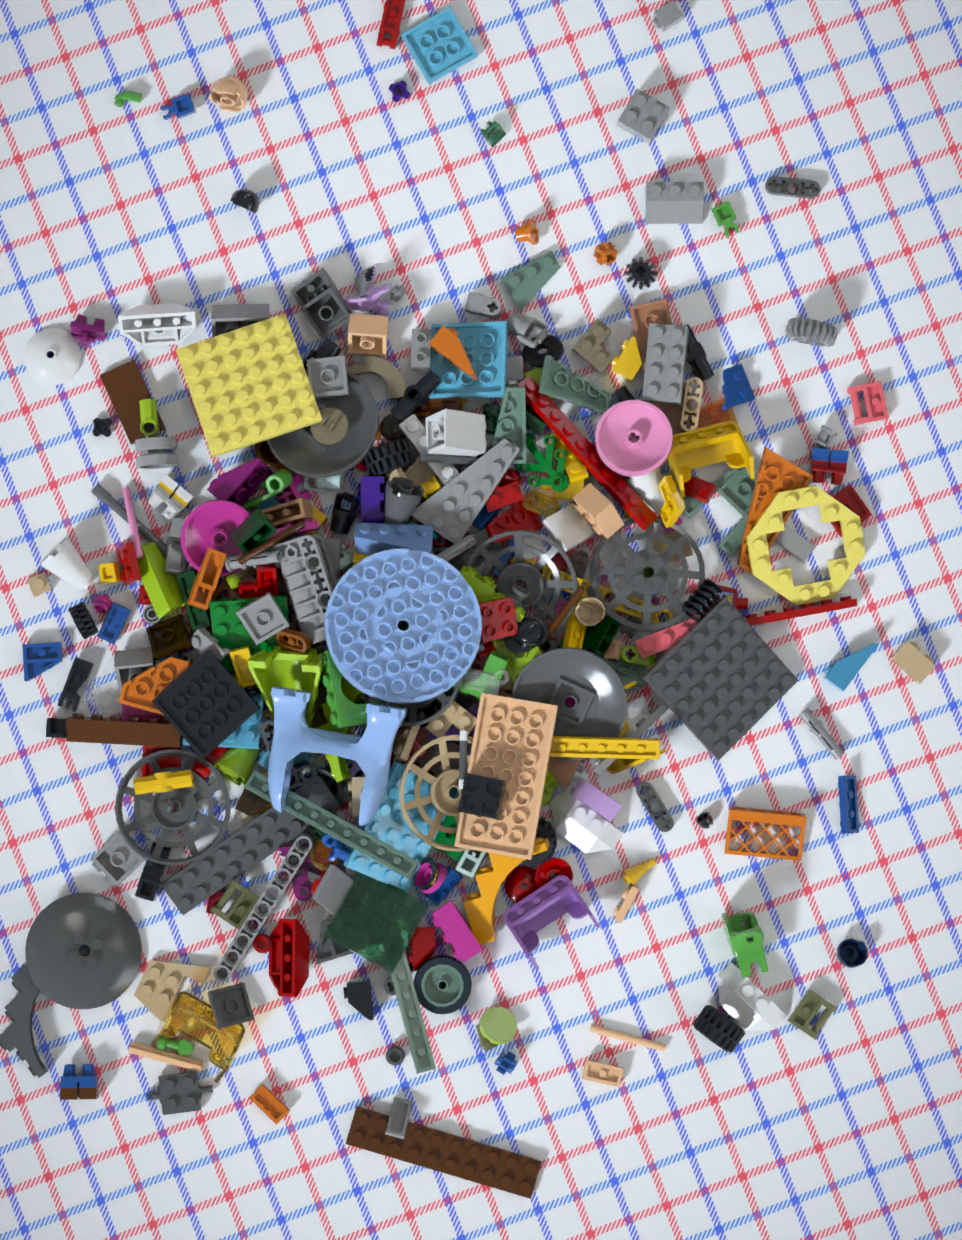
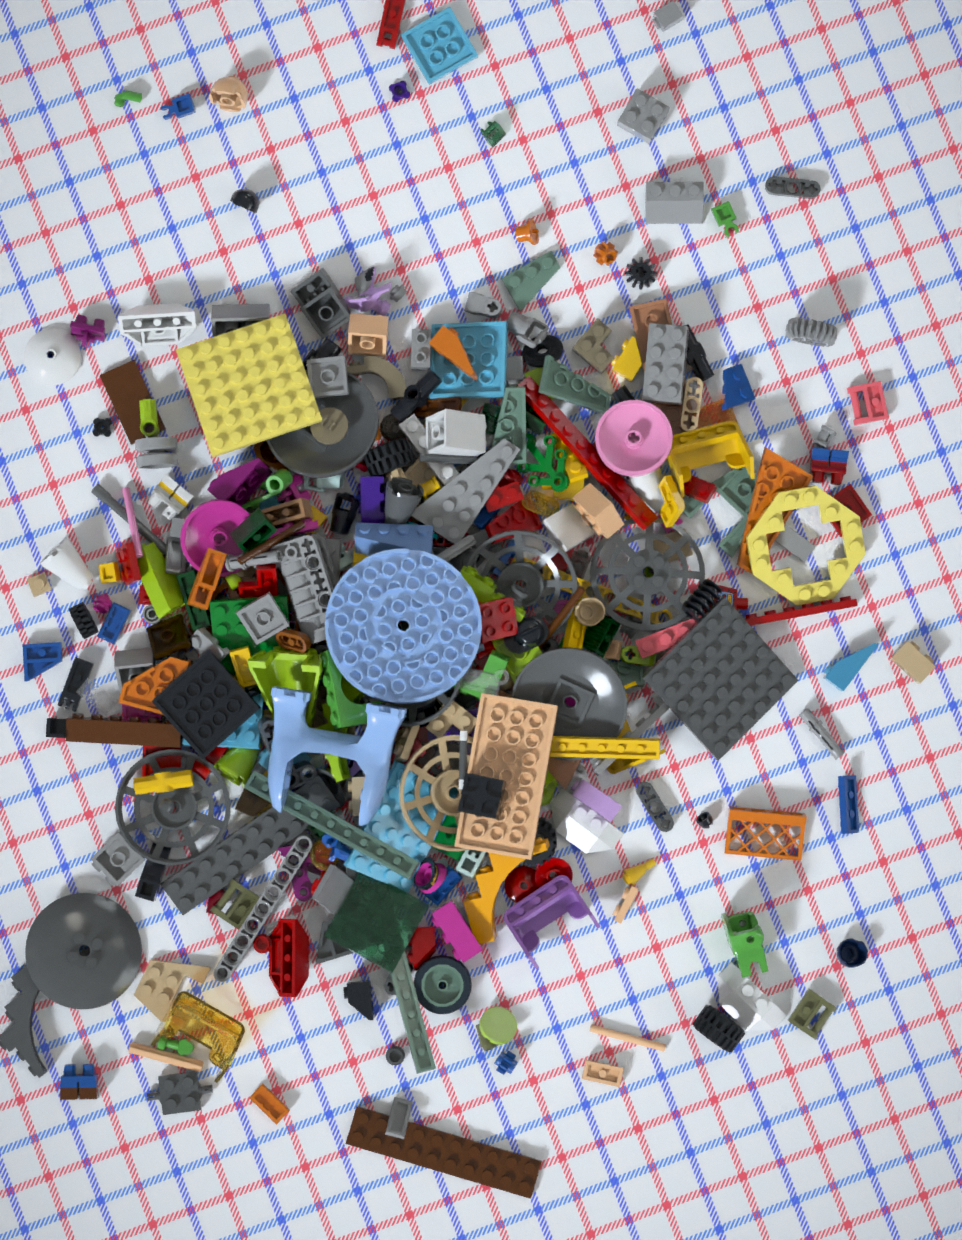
(230, 1005): dark grey plate -> none

